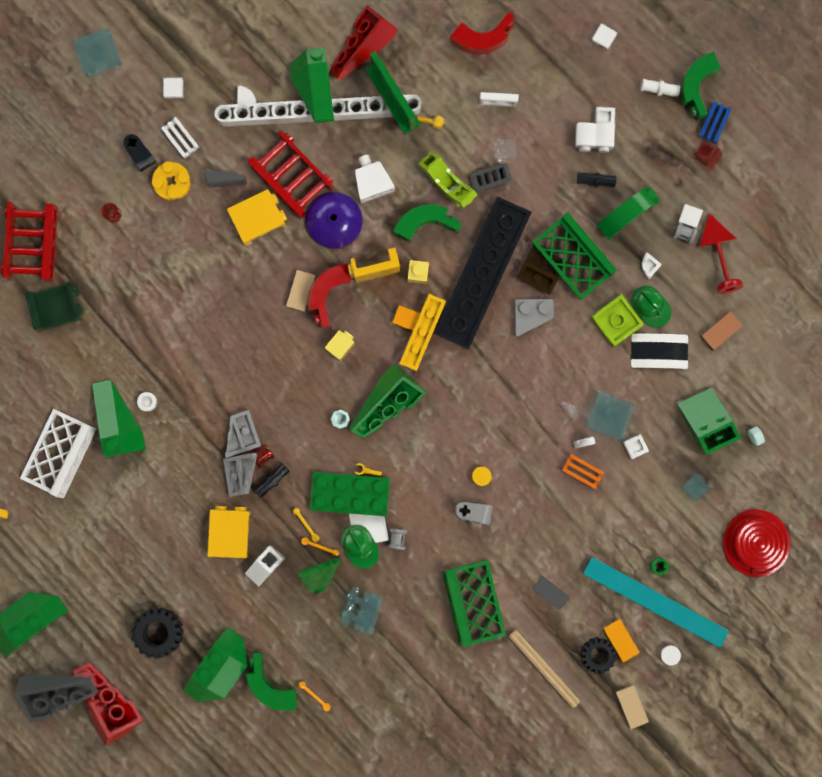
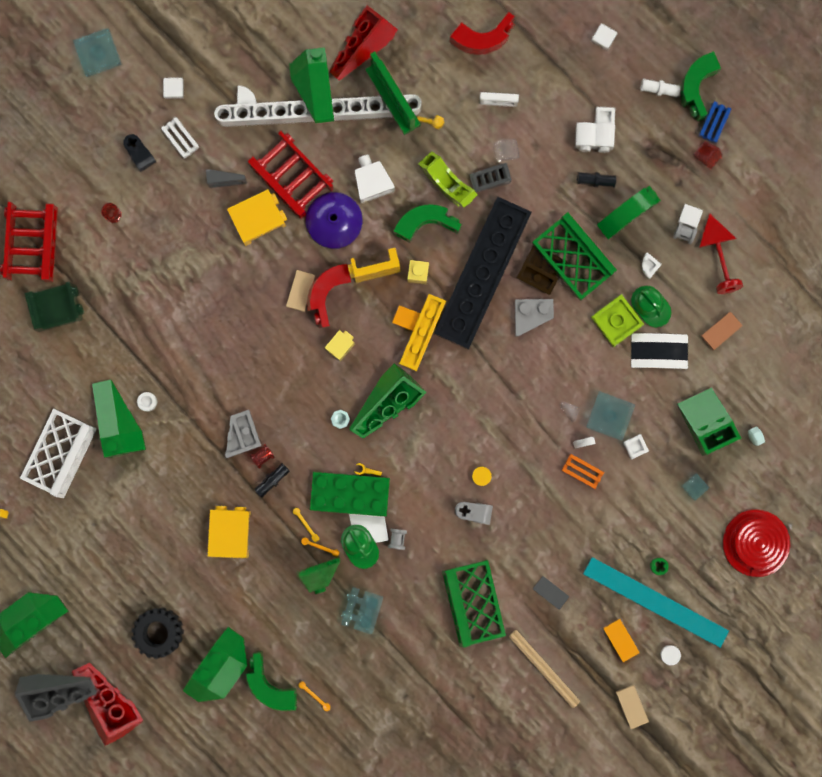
(170, 170): yellow plate -> none
(239, 473): light grey wing -> none
(265, 565): white slope -> none
(609, 659): black tyre -> none

